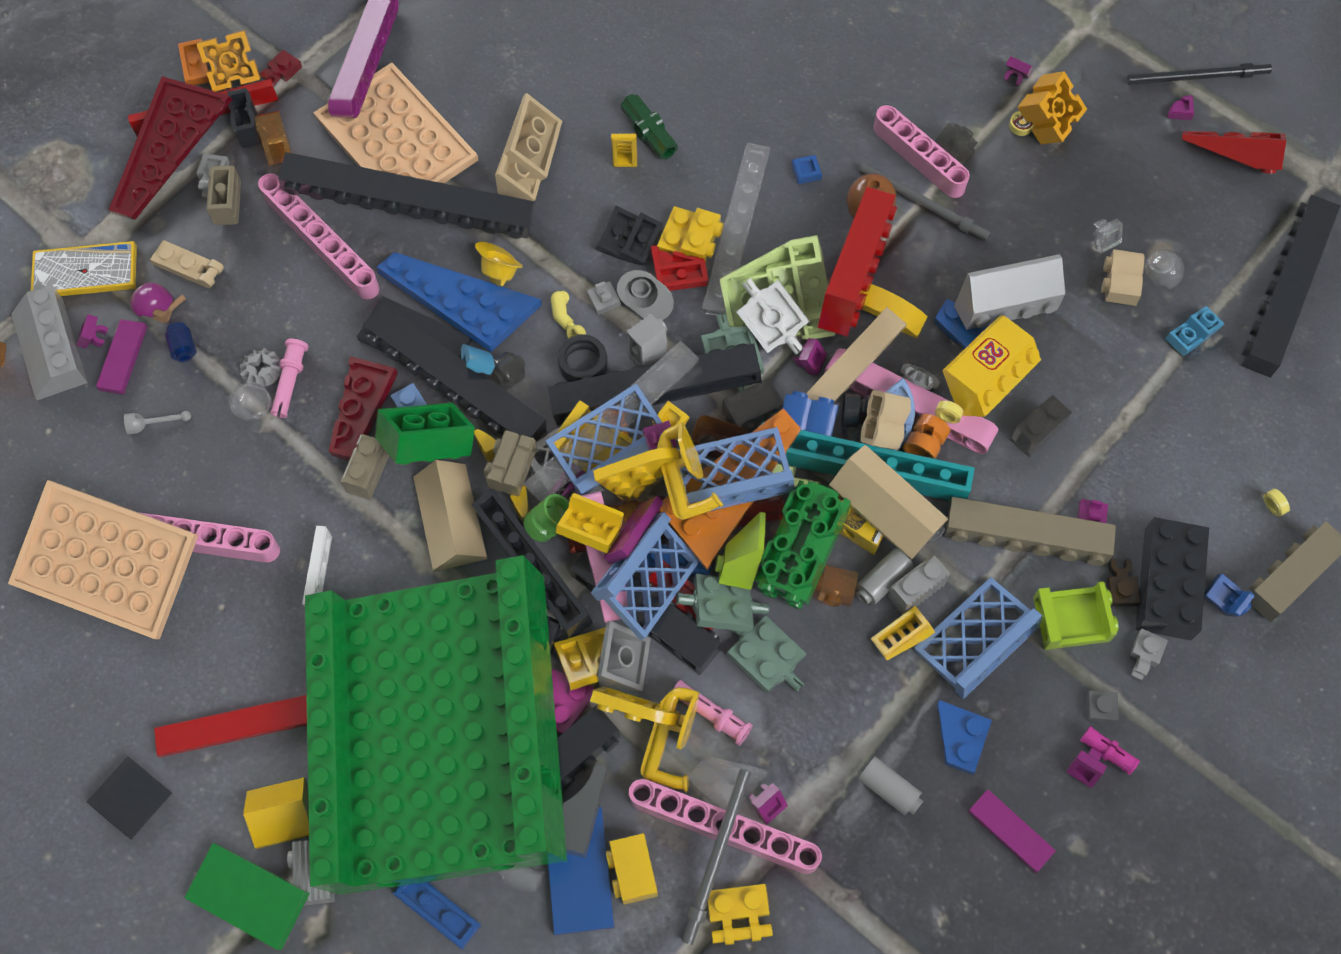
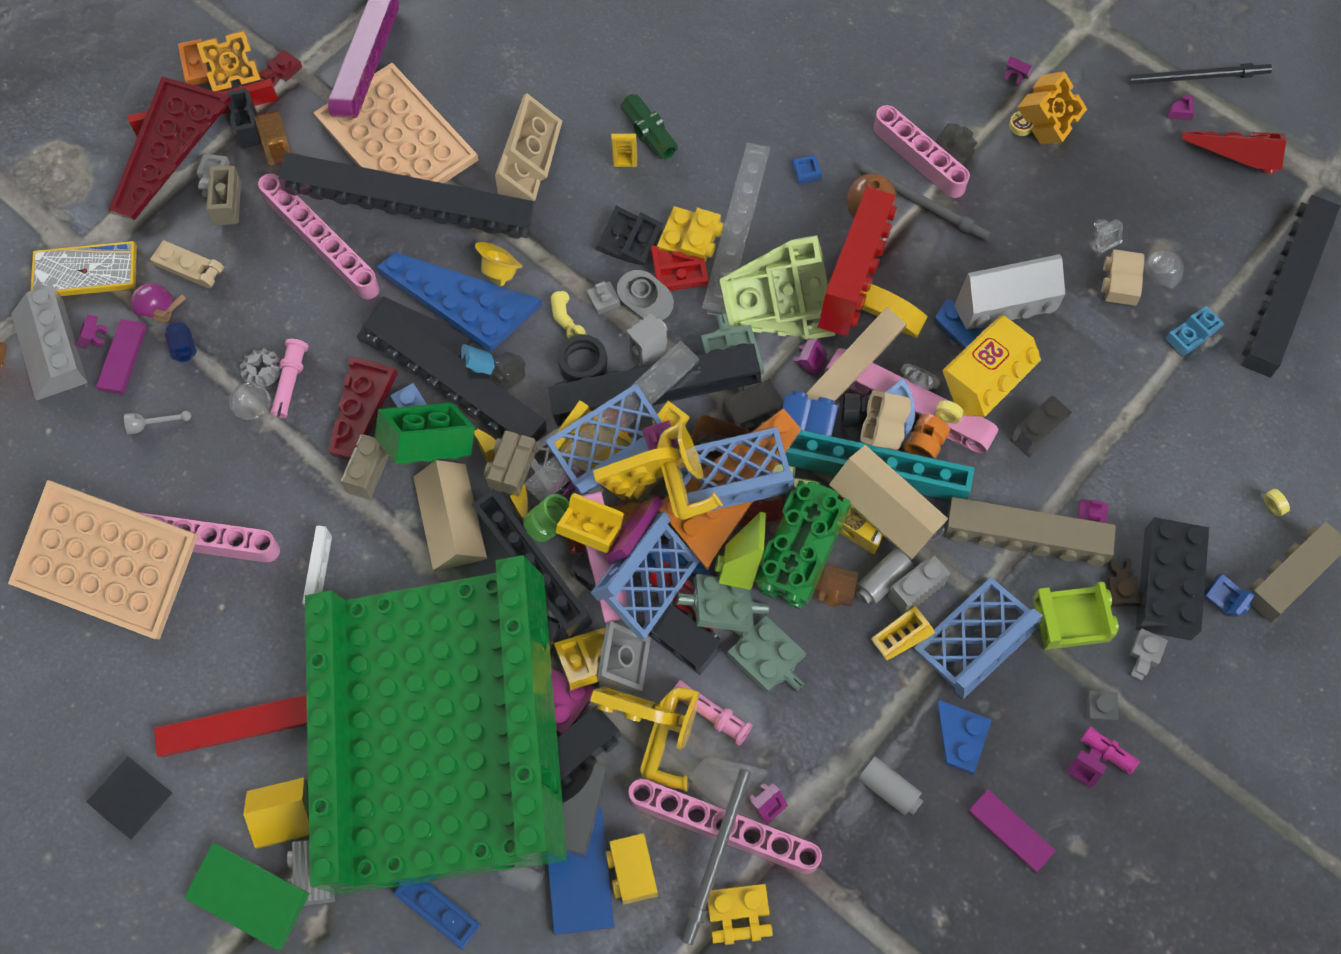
(773, 316): white plate -> none

